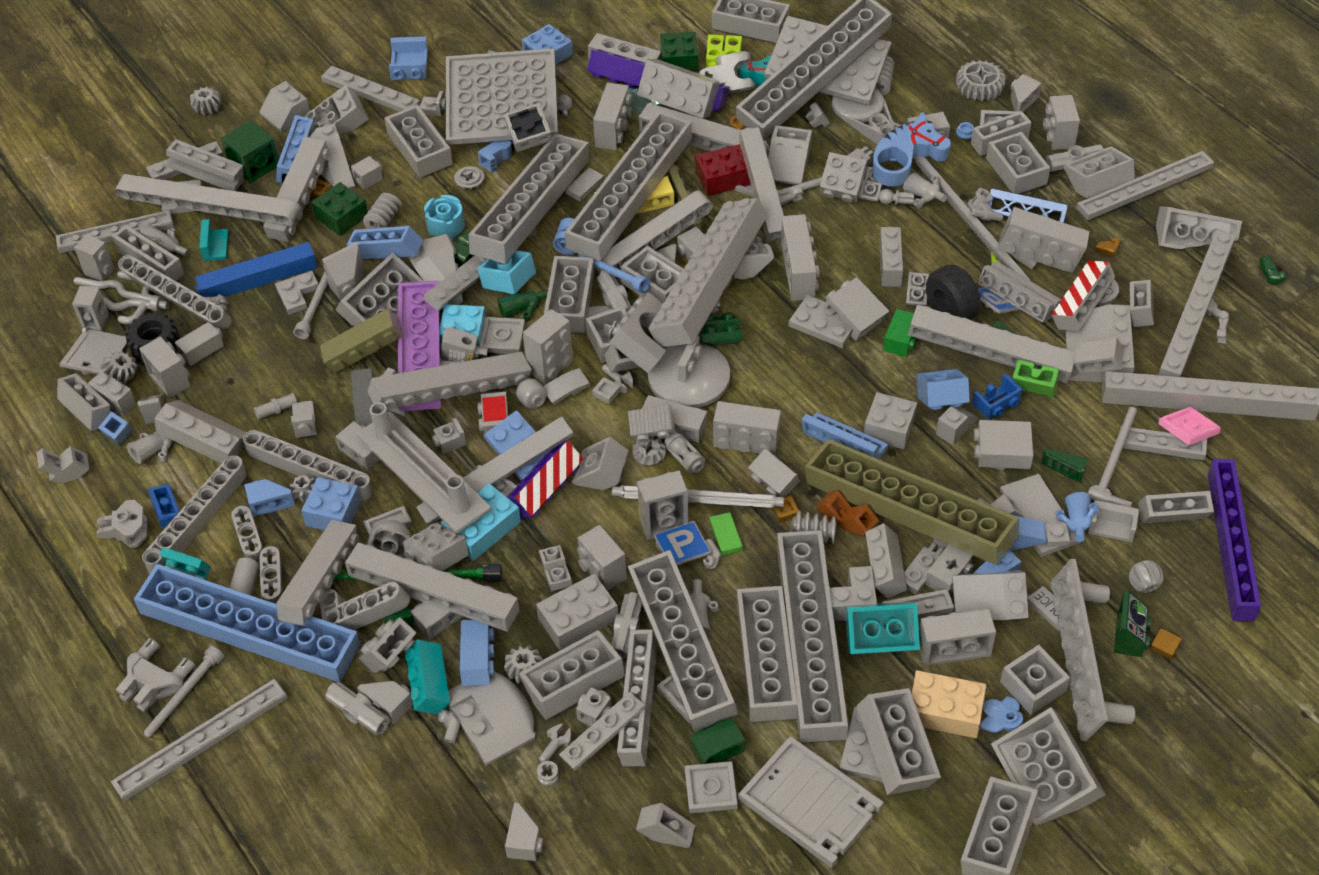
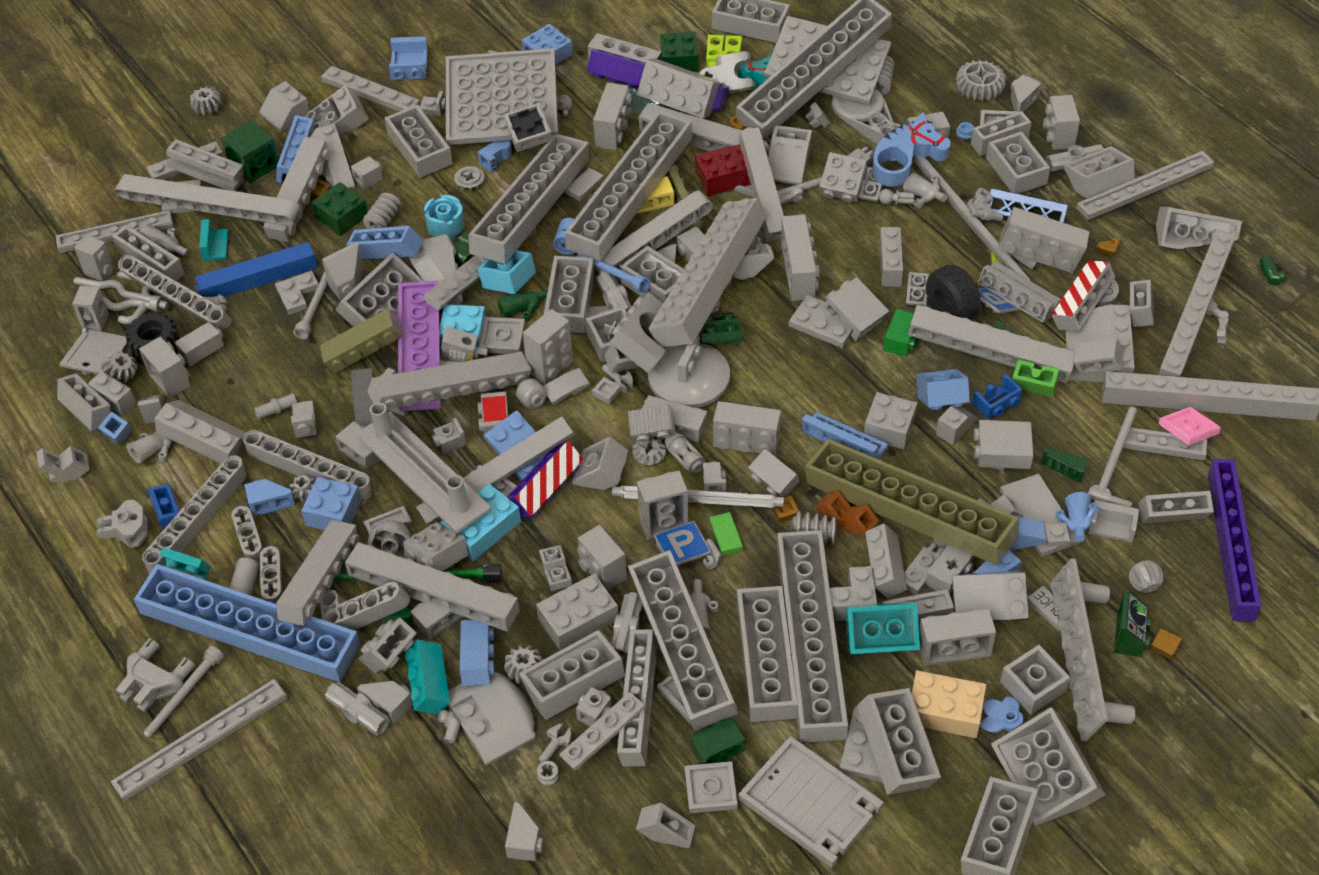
(713, 477): none -> light grey brick

